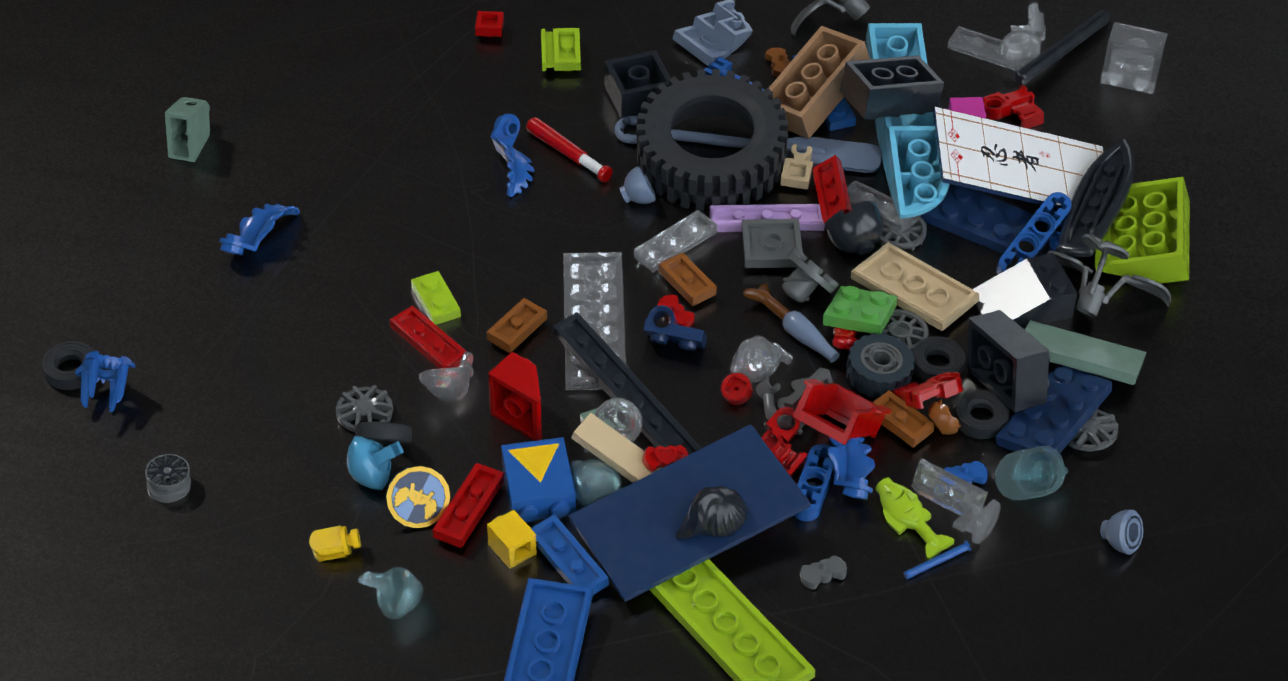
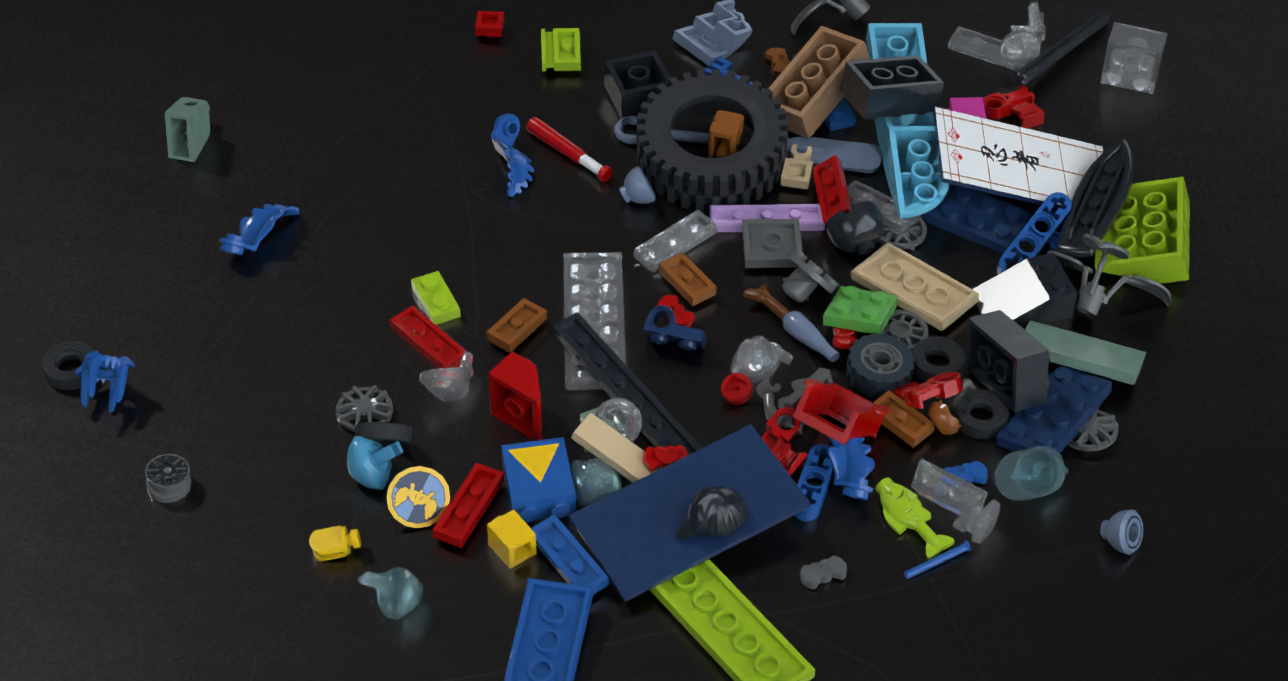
(726, 134): none -> dark orange brick

